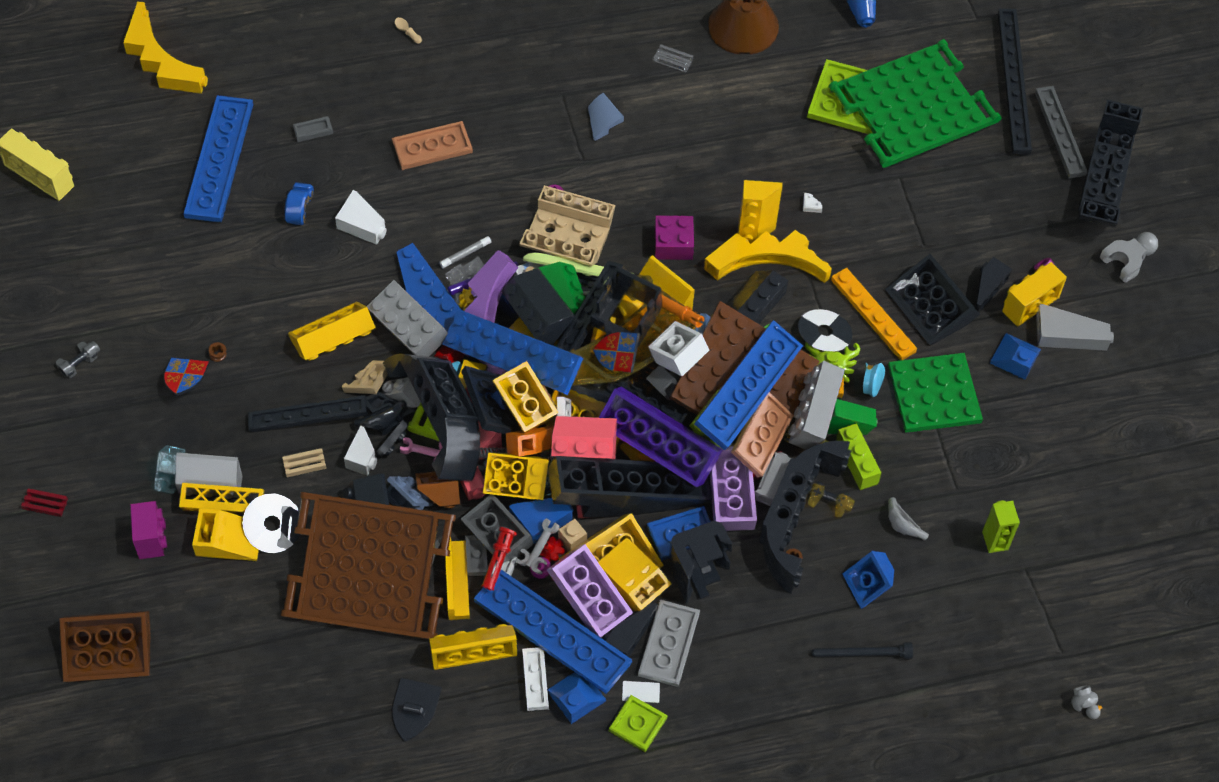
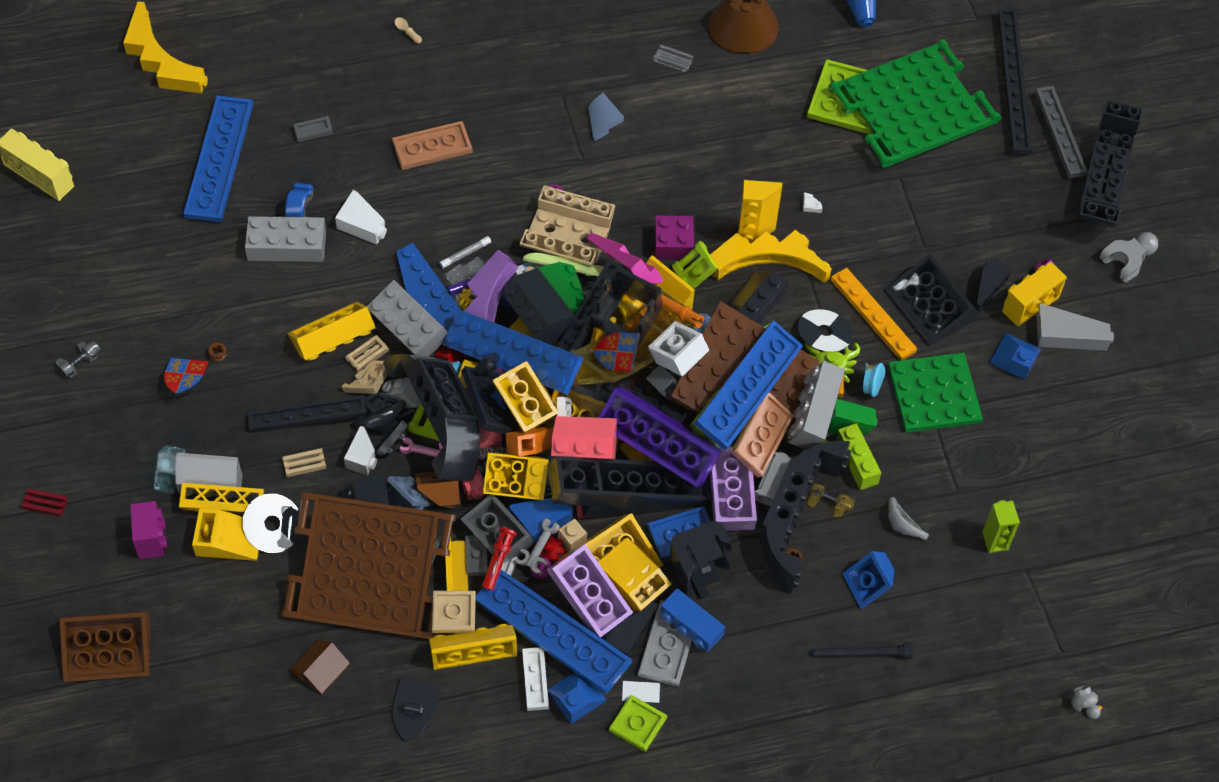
(285, 239): none -> light grey brick
(320, 666): none -> slope
(369, 355): none -> tan tile
(453, 612): none -> tan tile
(487, 364): none -> black plate
(619, 254): none -> dark pink wedge
(692, 620): none -> blue brick
(698, 270): none -> lime plate

